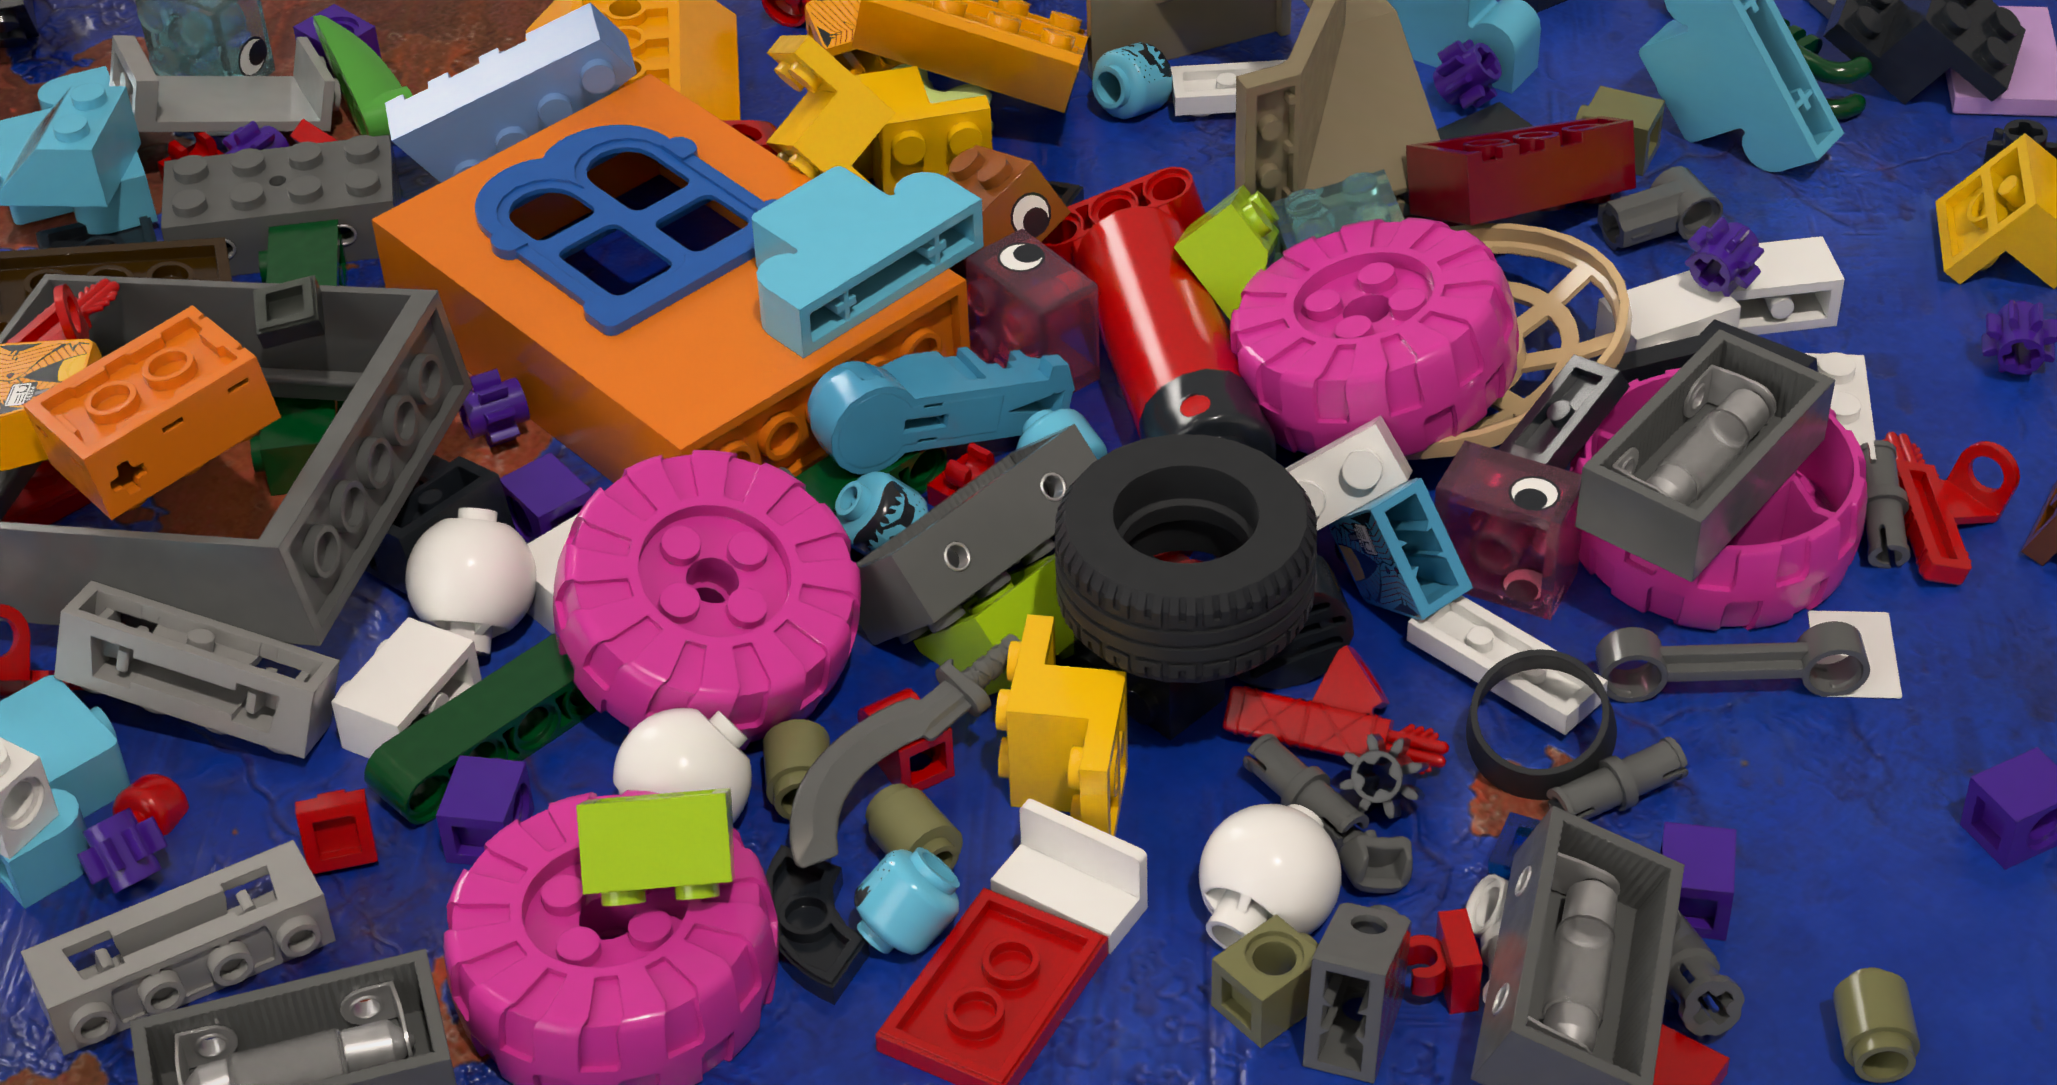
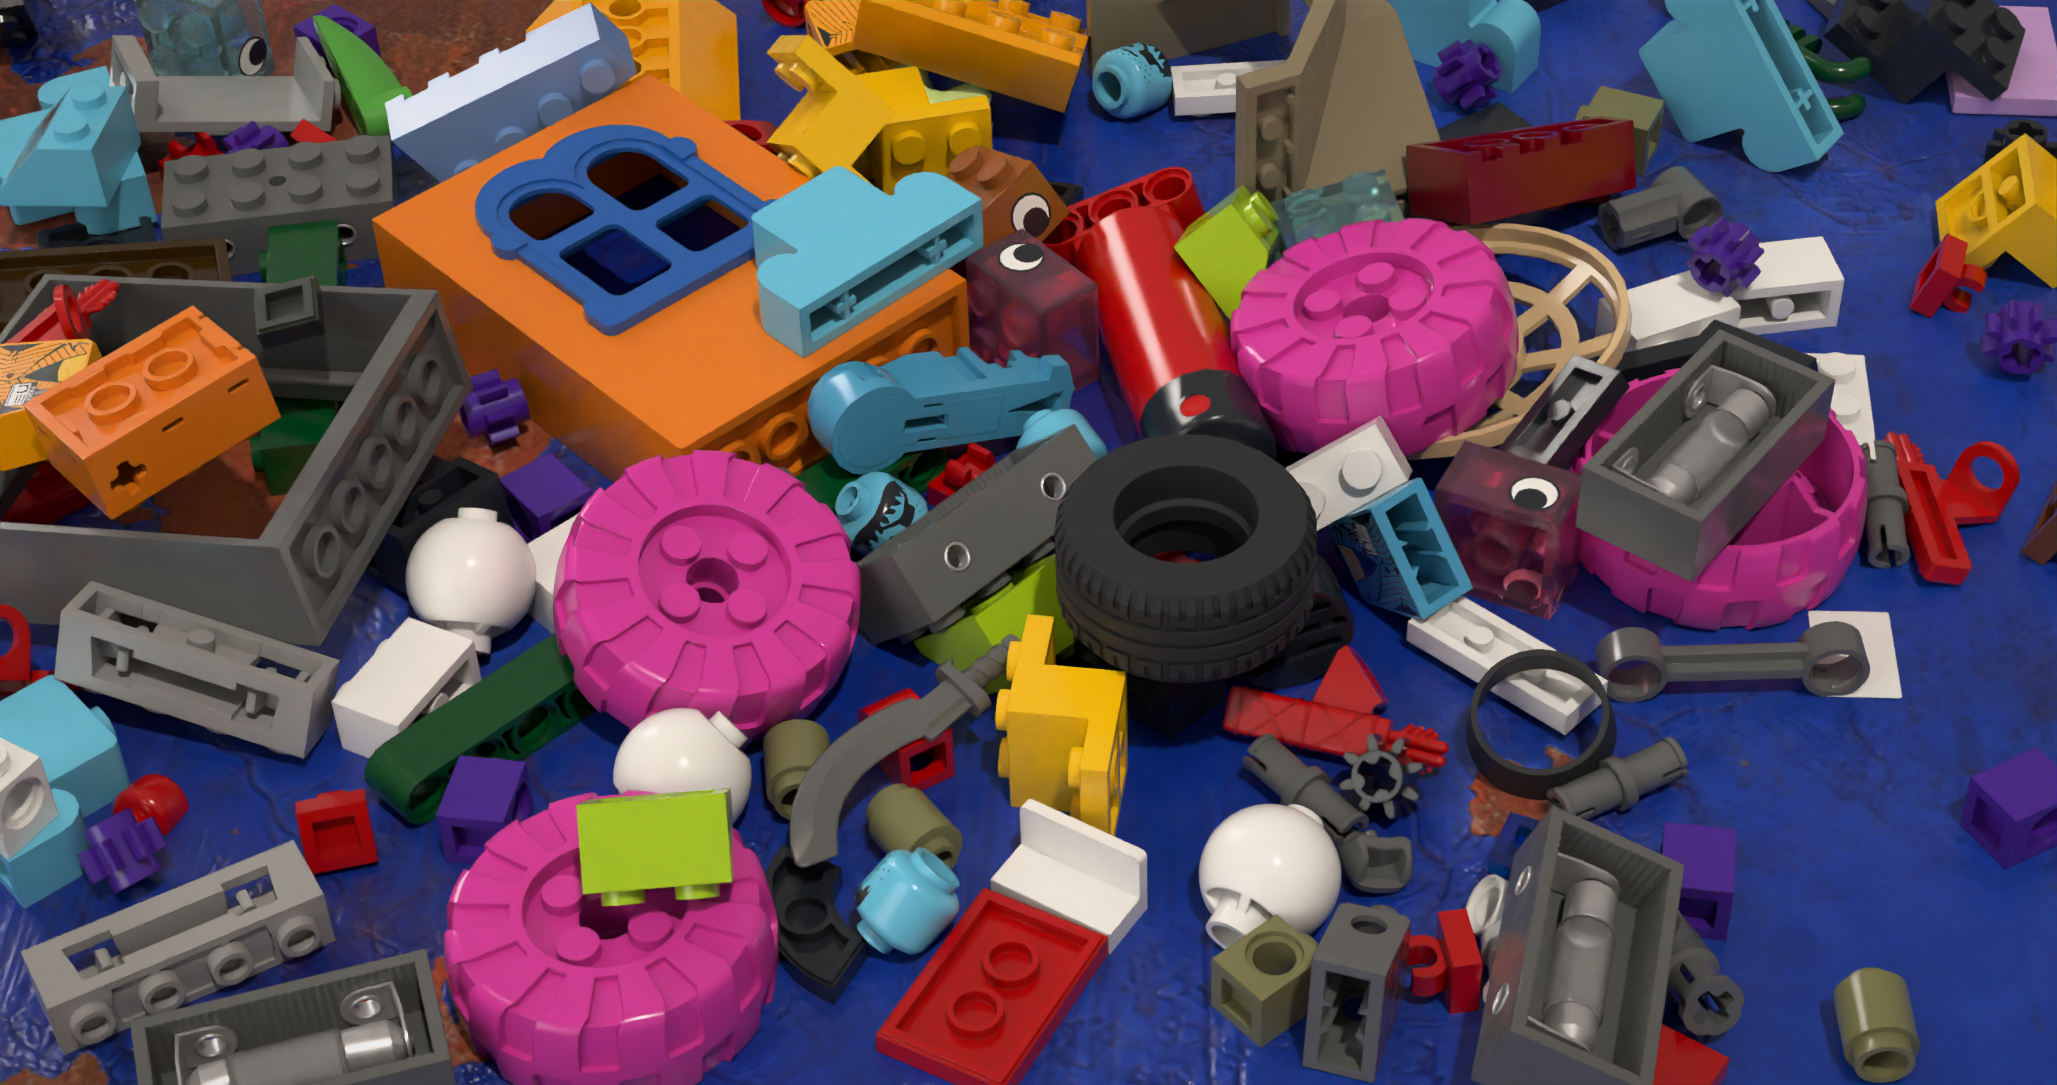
(1942, 276): none -> red tile

